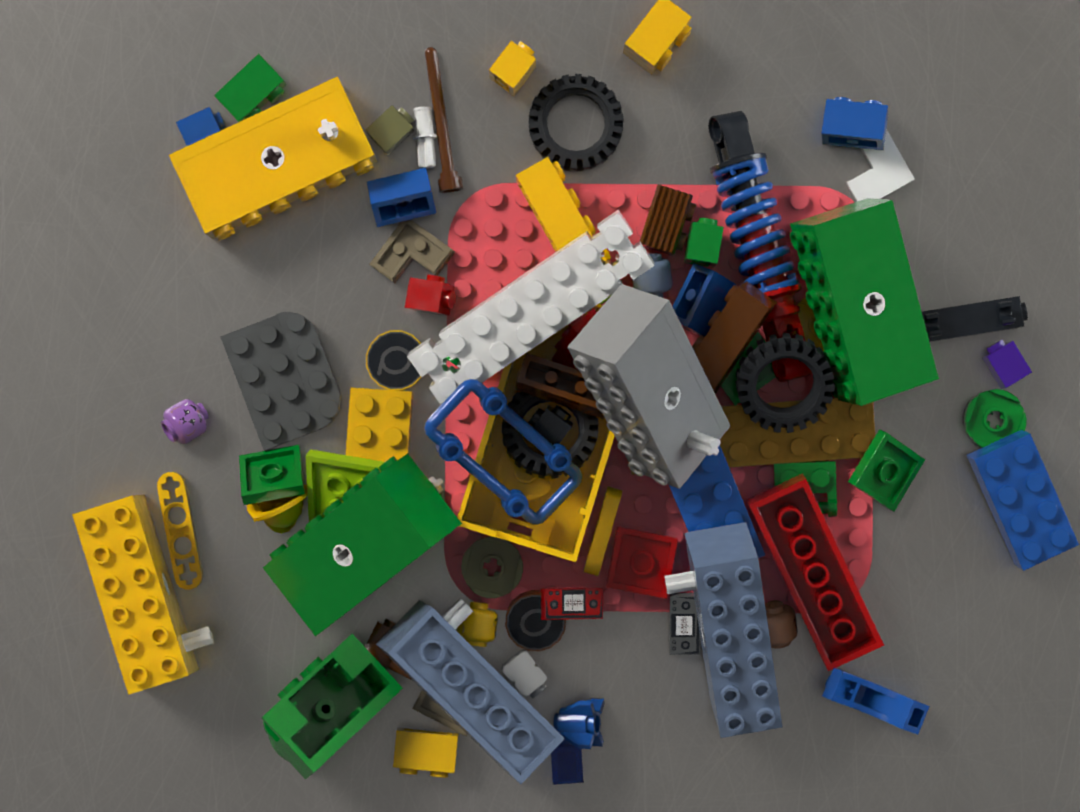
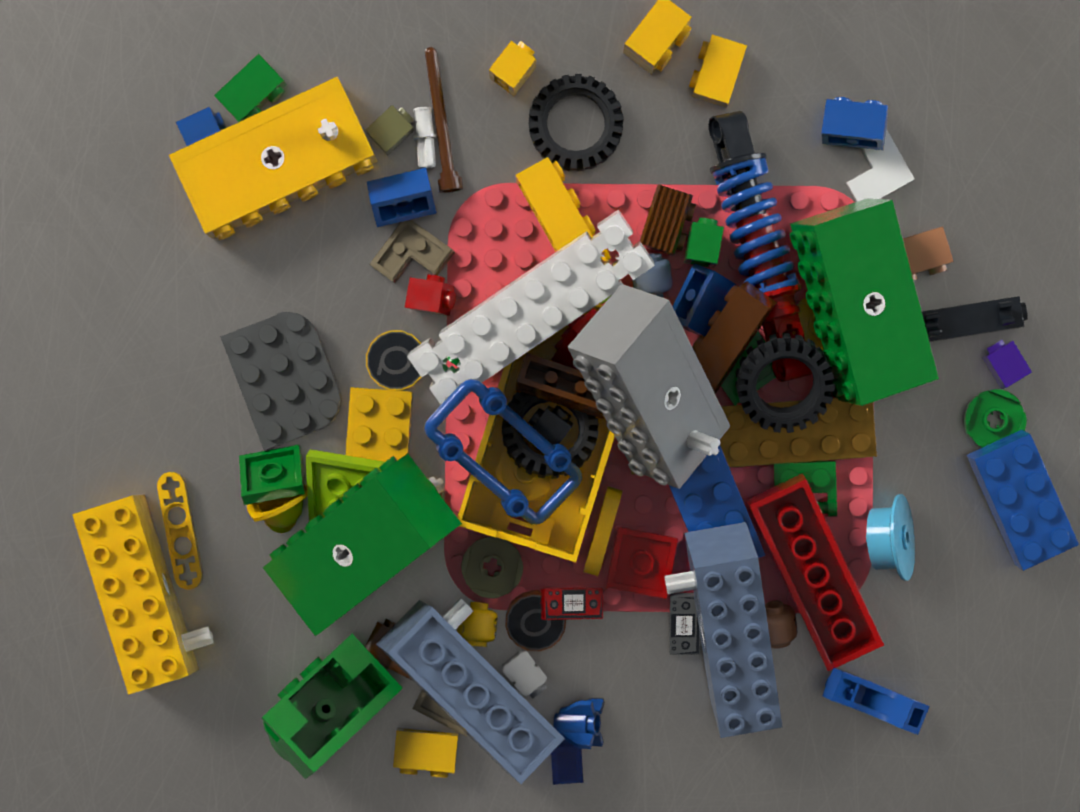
(184, 421): medium lavender head -> none
(718, 71): none -> yellow brick
(886, 470): green plate -> none
(892, 538): none -> medium azure piece
(928, 252): none -> nougat brick

